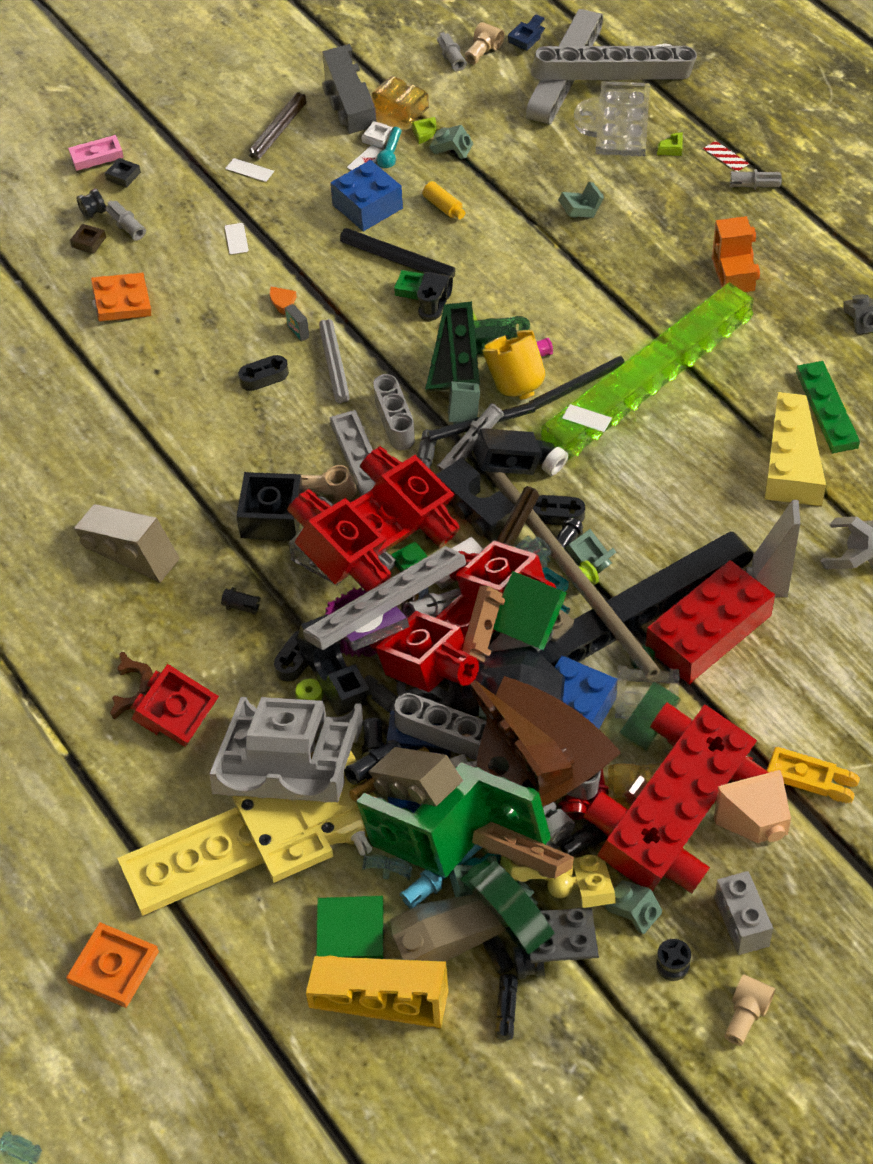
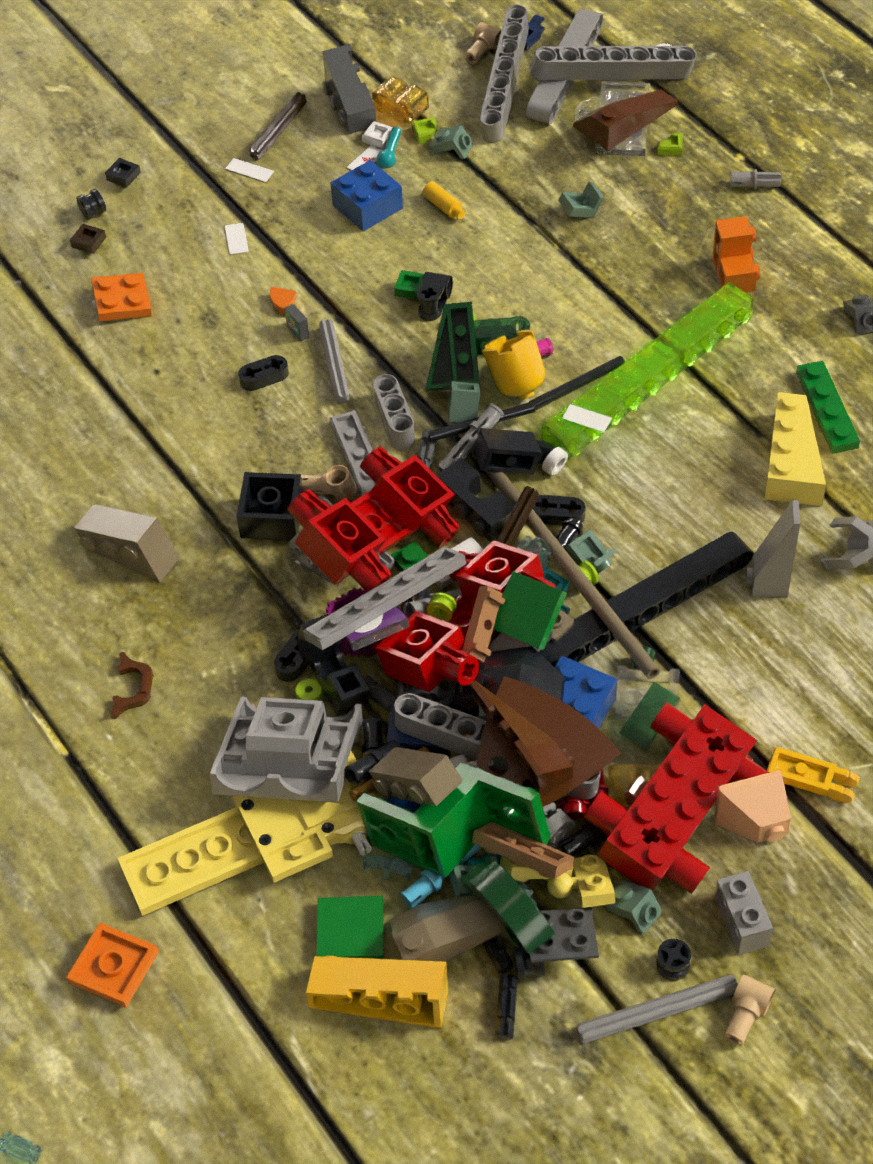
(95, 152): bright pink plate -> none
(125, 220): light grey axle -> none
(173, 705): red plate -> none
(240, 601): black pin -> none
(394, 253): black axle -> none
(441, 606): none -> lime bush
(451, 52): light grey axle -> none
(504, 73): none -> light grey beam
(623, 118): none -> reddish brown wedge
(656, 1008): none -> light grey axle
(710, 621): red brick -> none
(726, 156): sticker -> none

